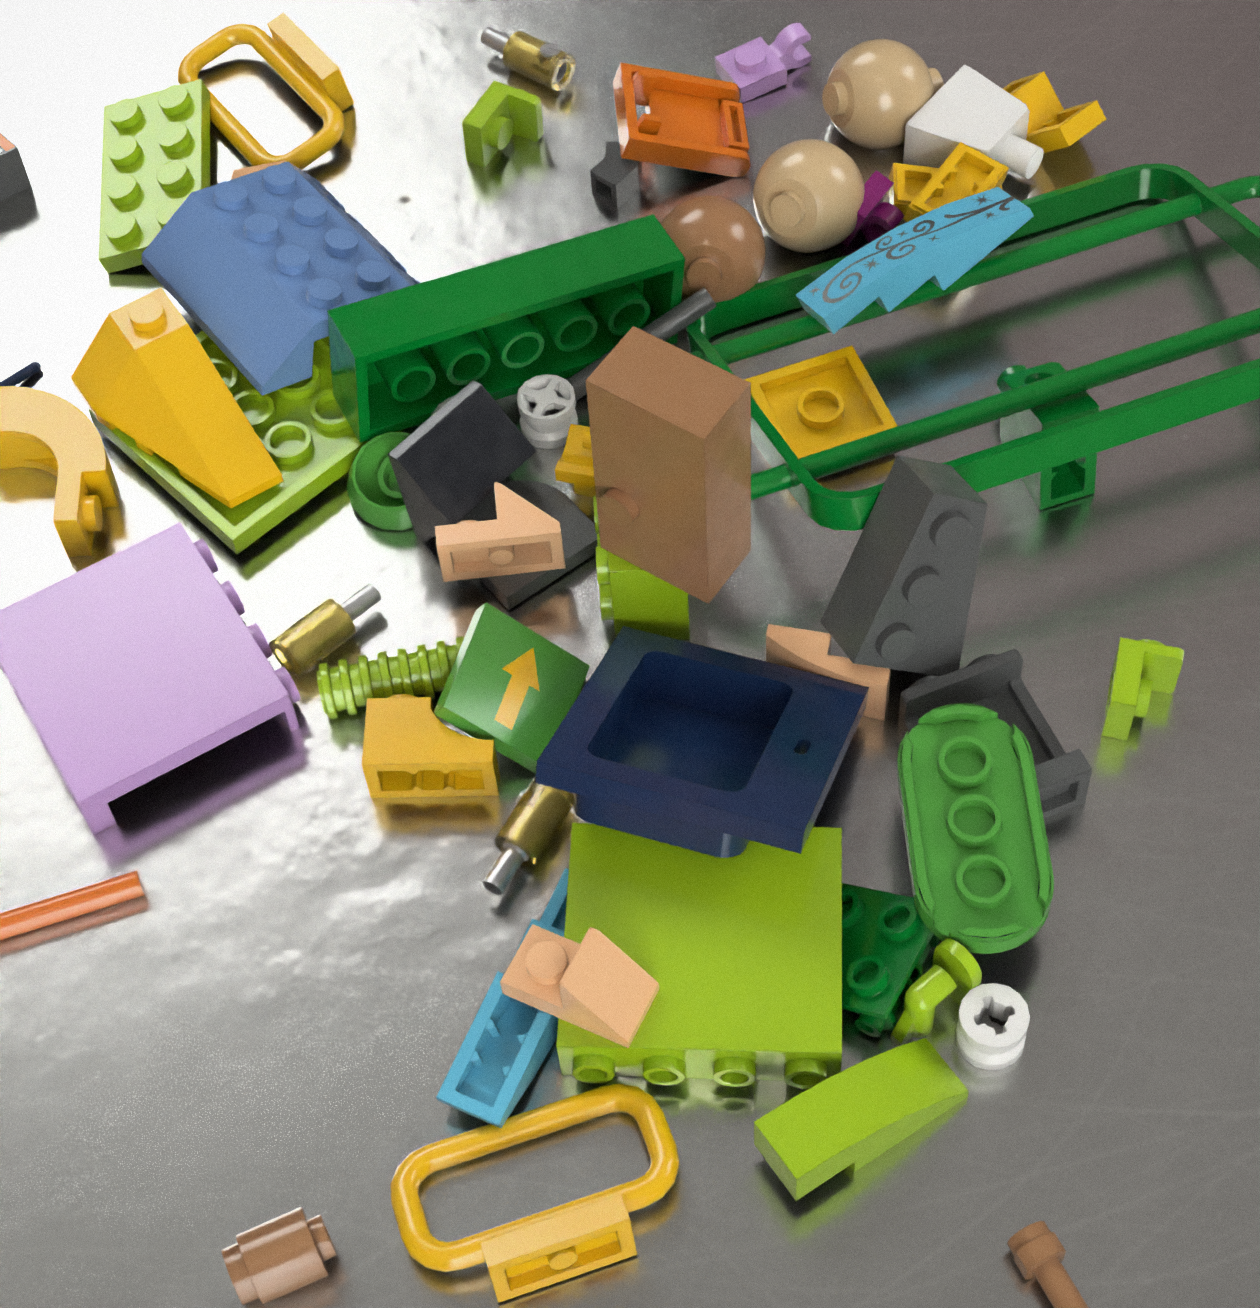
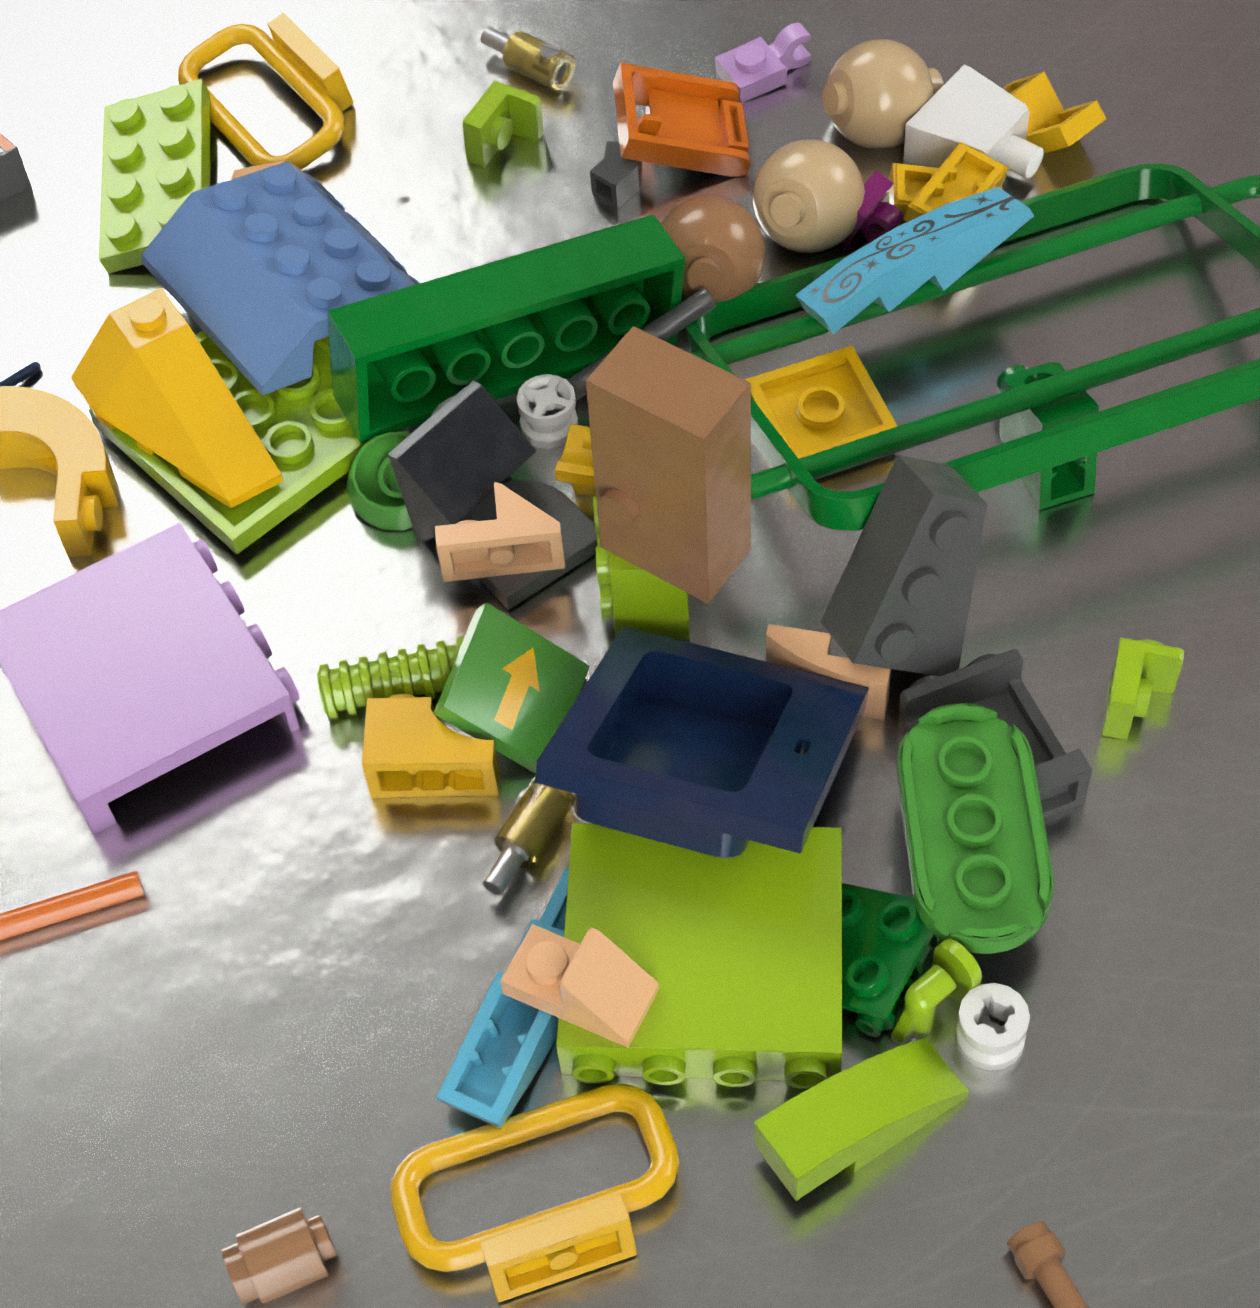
(321, 631): clear yellow piece -> none

